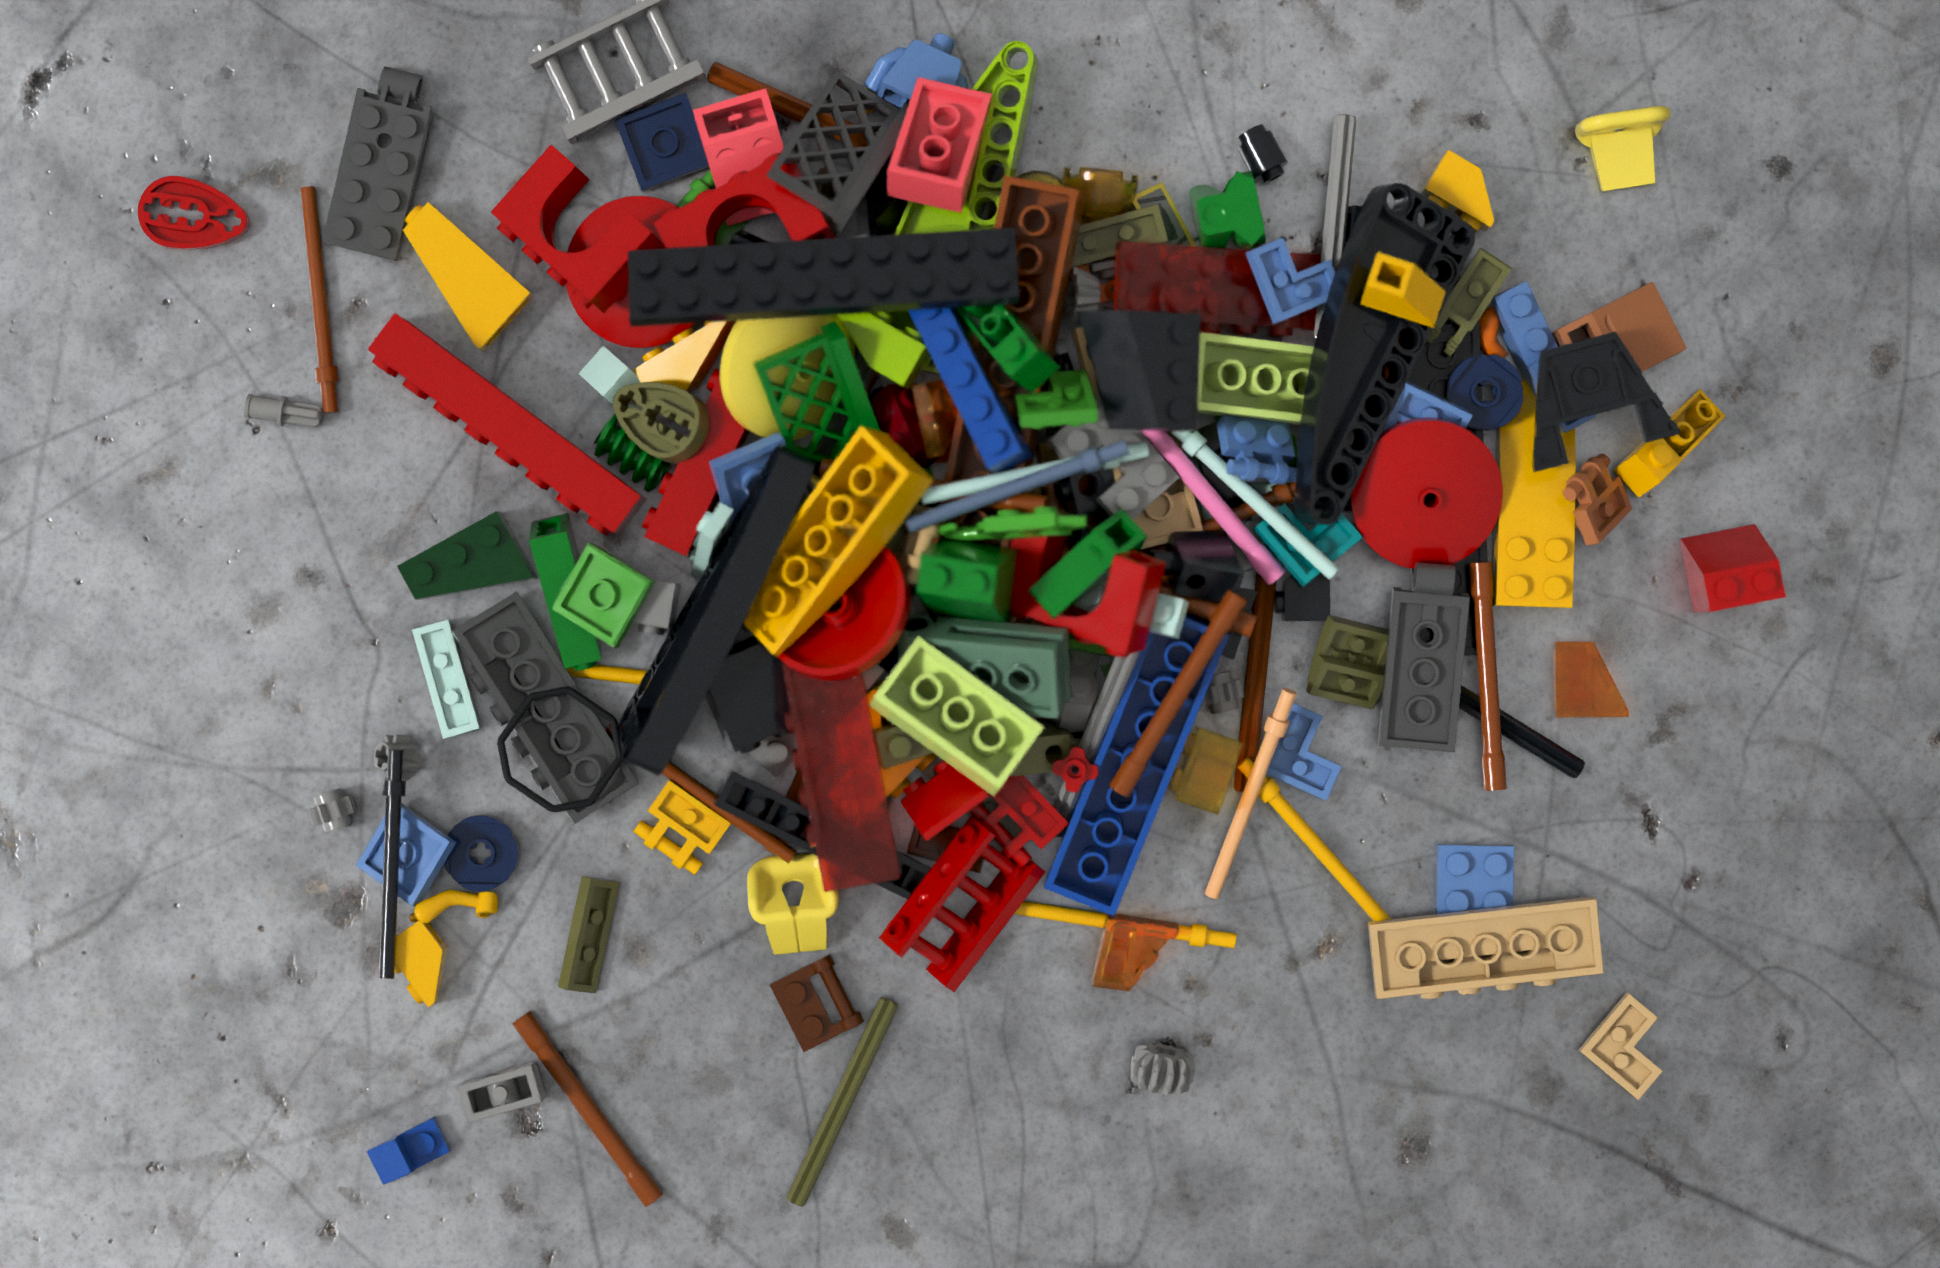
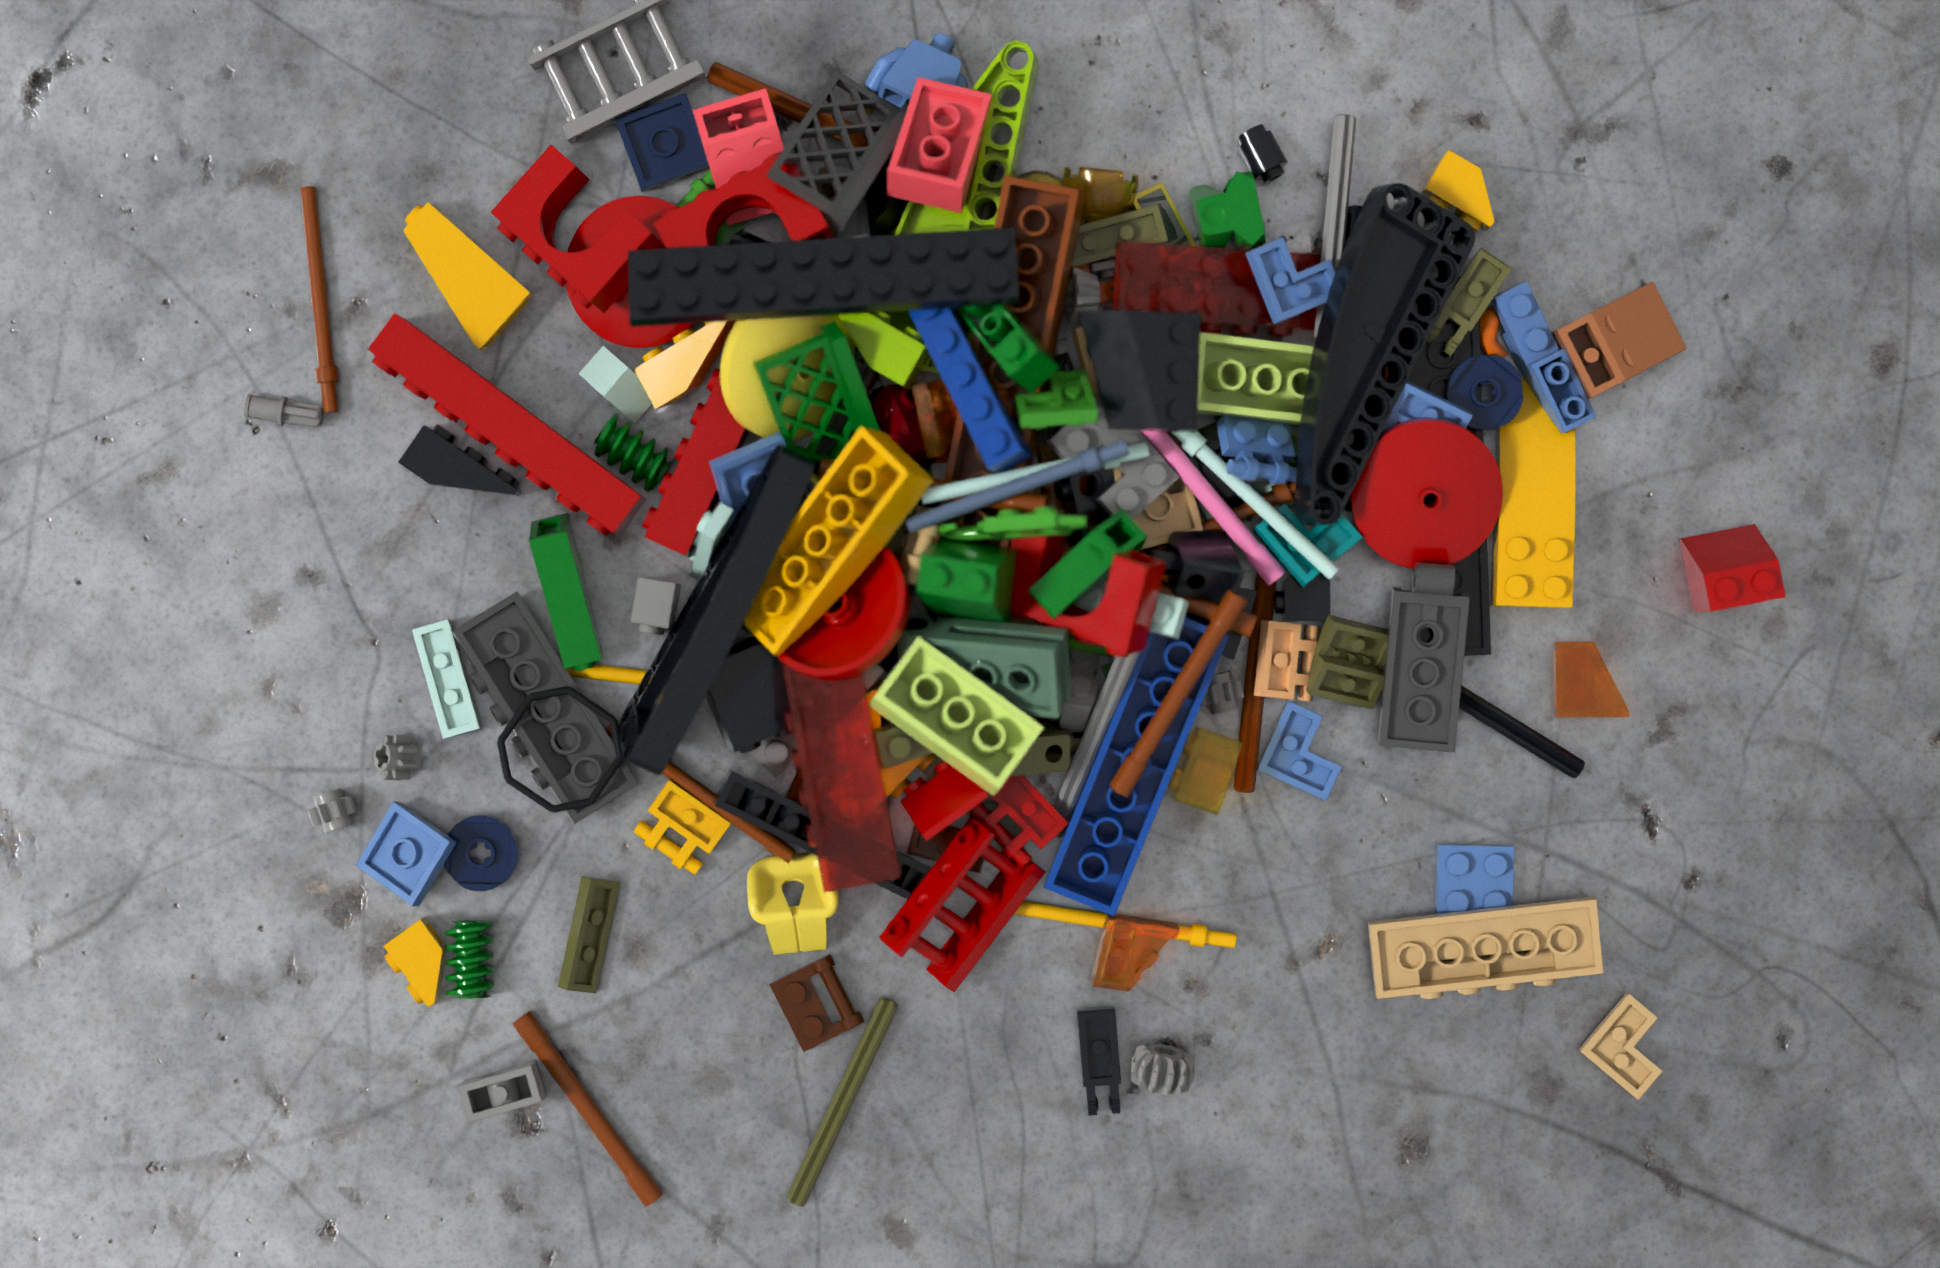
(181, 235): red piece -> none
(379, 182): dark grey hinge -> none
(393, 789): black bar -> none
(408, 1151): blue slope -> none
(430, 908): yellow piece -> none
(444, 464): none -> black slope
(469, 560): dark green wedge -> none
(470, 959): none -> green piece
(603, 595): bright green plate -> none
(671, 403): olive piece -> none
(1064, 769): red plate -> none
(1099, 1055): none -> black hinge
(1270, 793): yellow bar -> none
(1275, 727): light nougat bar -> none
(1279, 659): none -> light nougat plate
(1403, 291): yellow slope -> none
(1482, 594): dark orange piece -> none
(1587, 381): black wing -> none
(1599, 507): nougat plate -> none
(1624, 156): light yellow piece -> none
(1655, 459): yellow slope -> none

